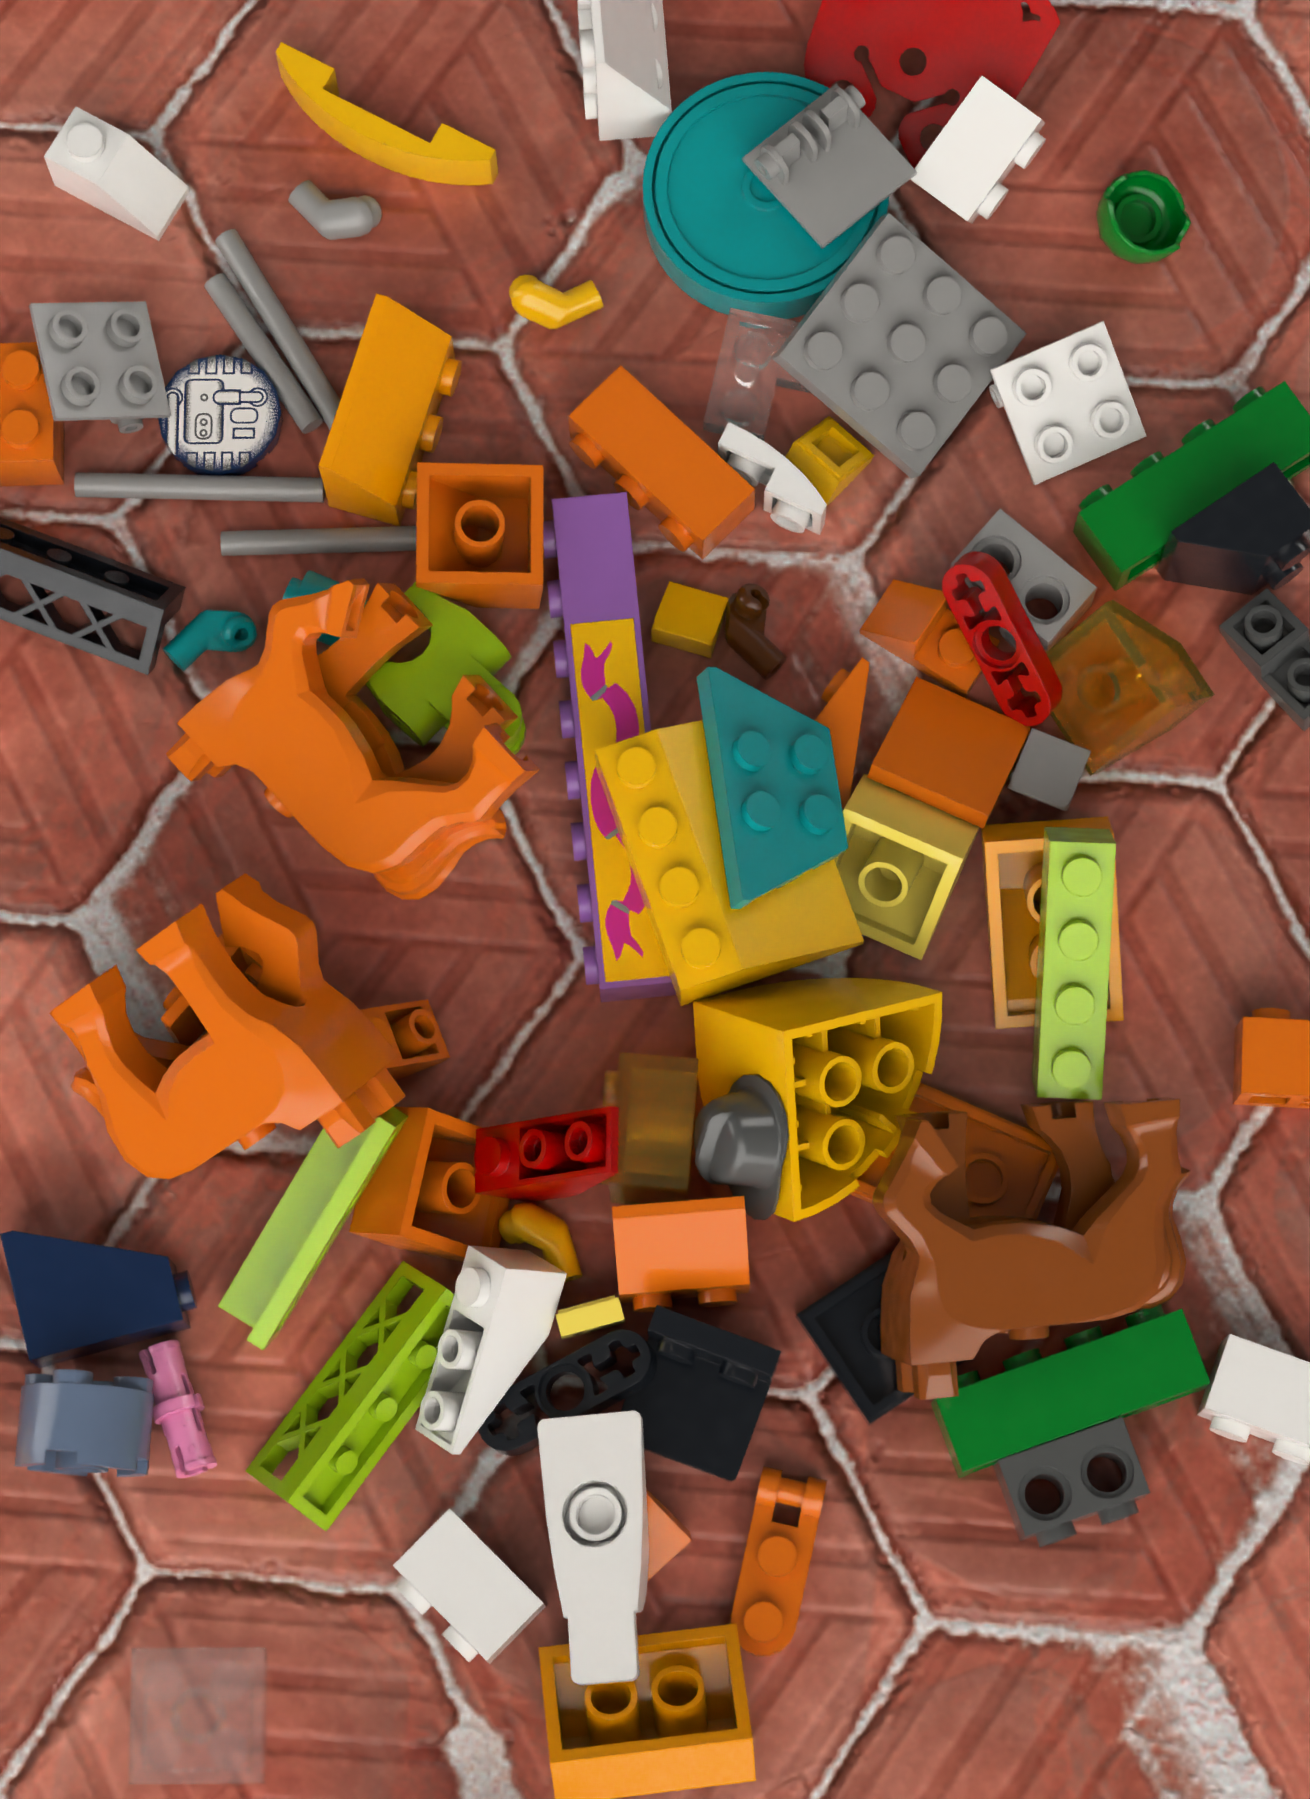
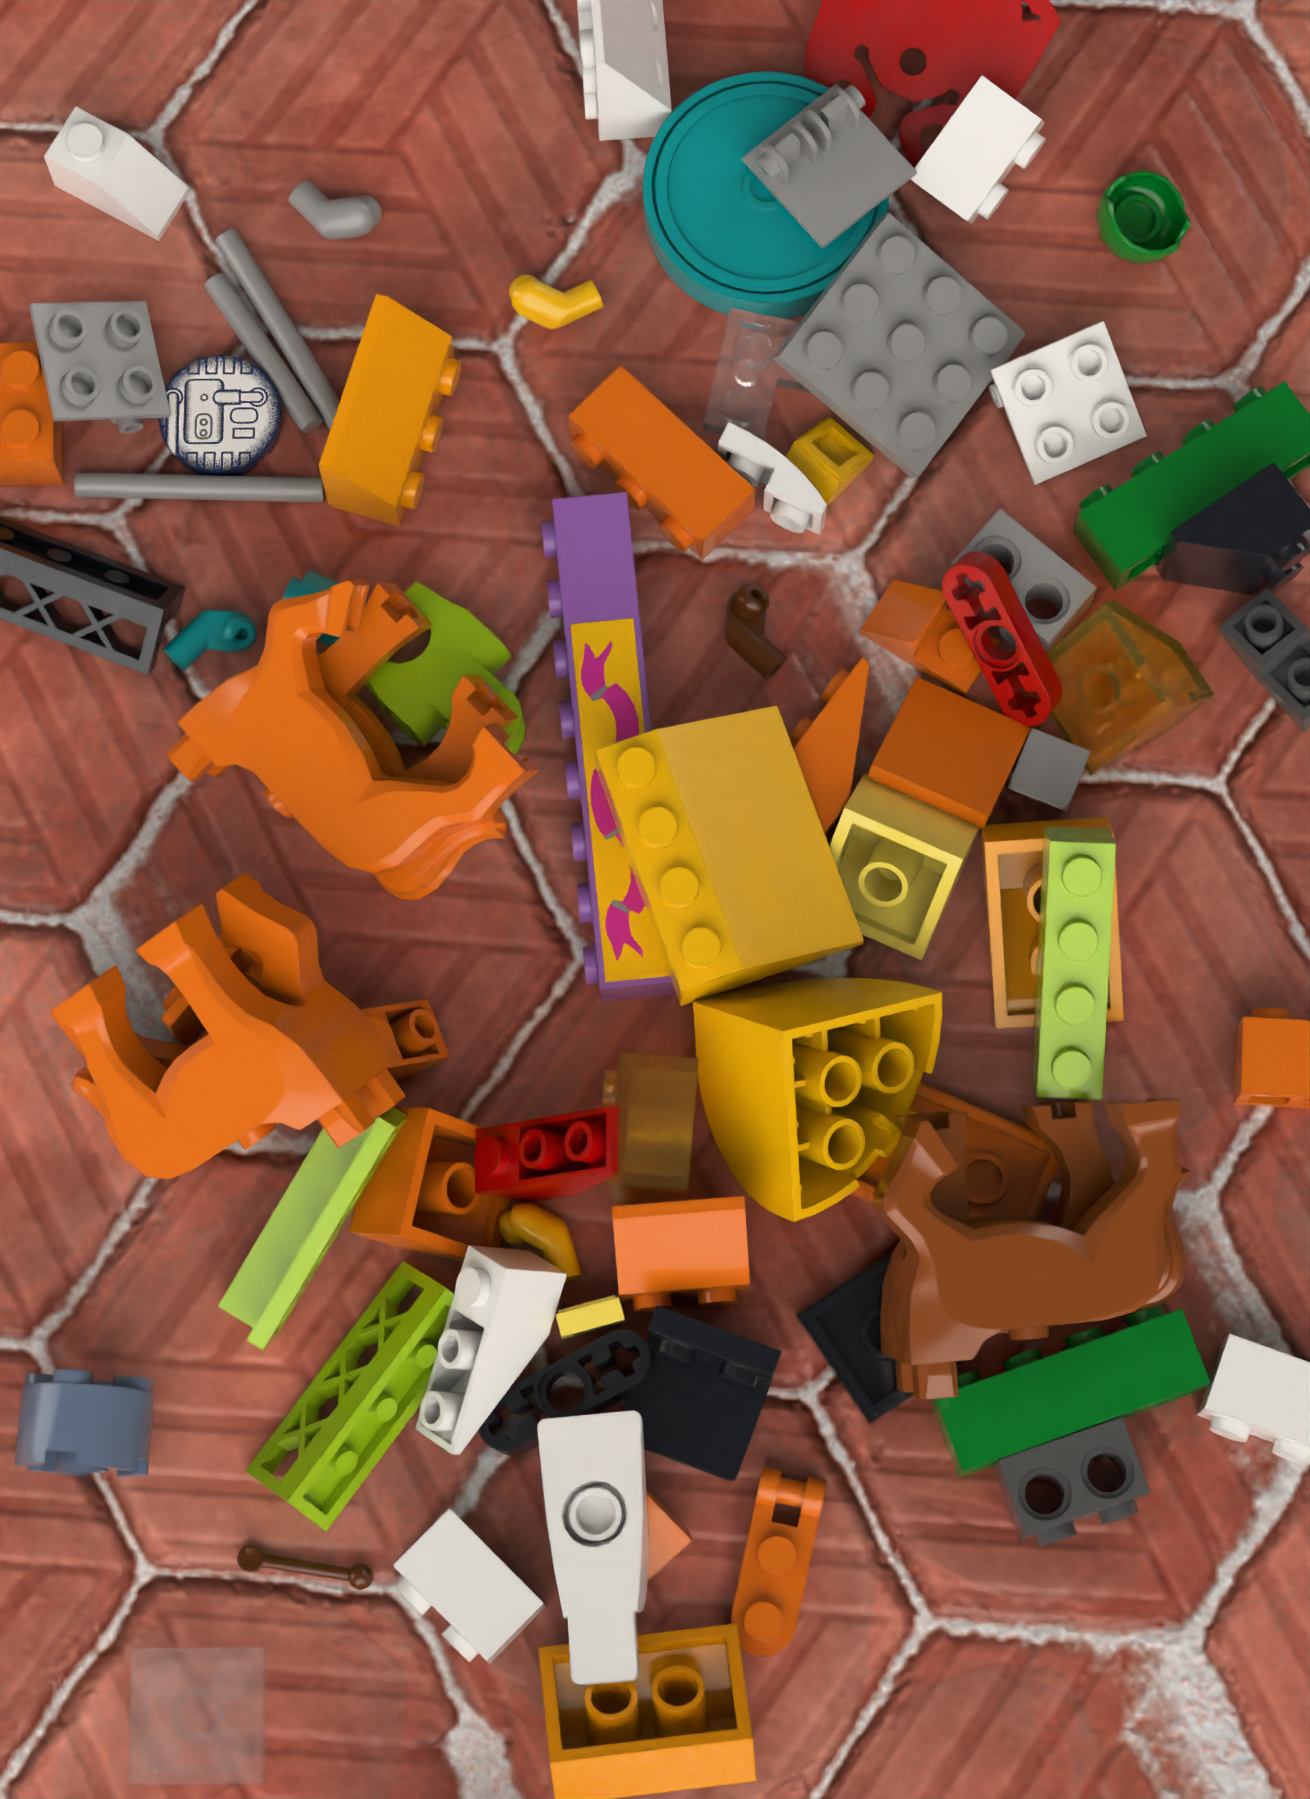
(91, 1296): dark blue slope -> none
(178, 1409): bright pink pin -> none
(252, 1560): none -> reddish brown hinge
(318, 540): light grey bar -> none
(446, 160): yellow slope -> none
(480, 533): orange slope -> none
(689, 619): yellow slope -> none
(744, 1143): dark grey piece -> none
(770, 787): teal wing -> none

